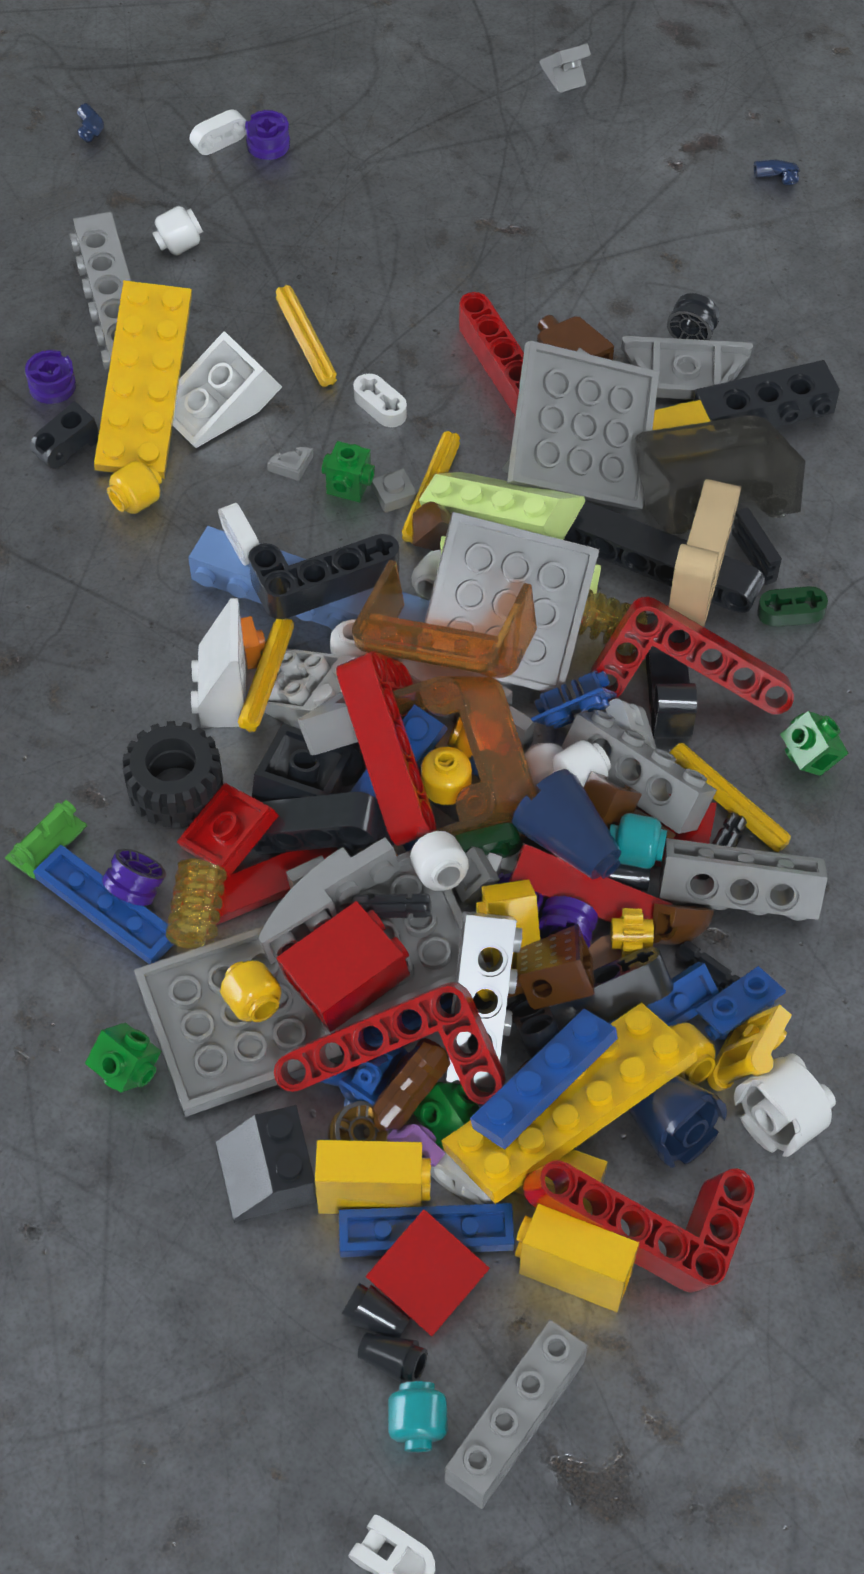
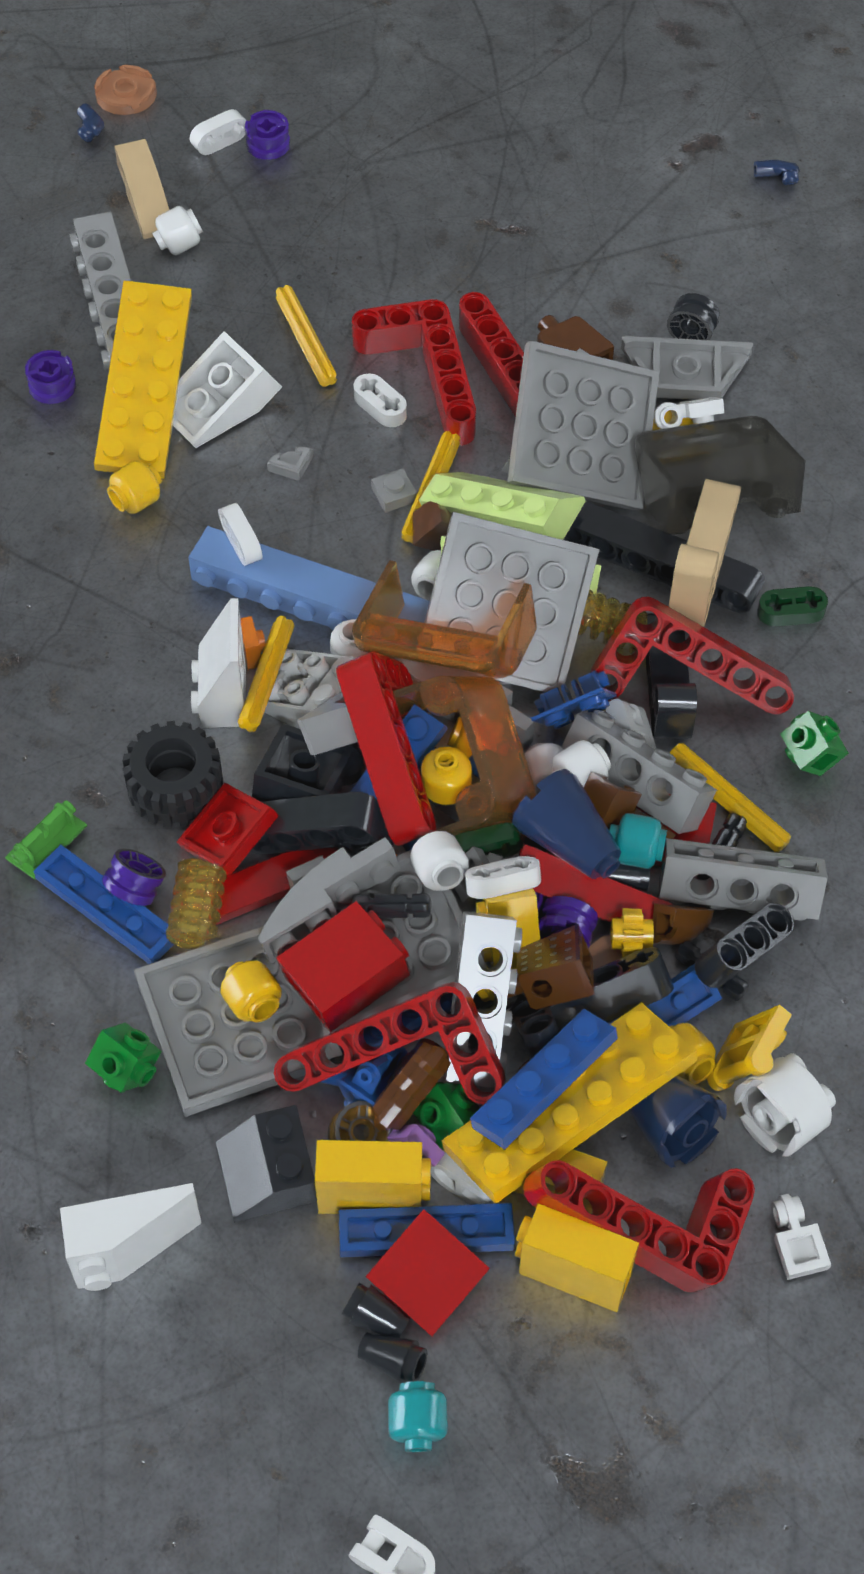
(64, 436): black leg -> none
(122, 1233): none -> white slope
(125, 90): none -> nougat tile
(142, 184): none -> tan slope
(320, 579): black beam -> none
(348, 471): green brick -> none
(430, 327): none -> red beam
(503, 877): none -> white beam
(515, 1414): light grey brick -> none
(566, 68): light grey slope -> none
(699, 410): none -> white plate
(739, 1002): blue hinge -> none
(744, 945): none -> black beam
(756, 545): black tile -> none
(776, 396): black brick -> none
(800, 1247): none -> white plate

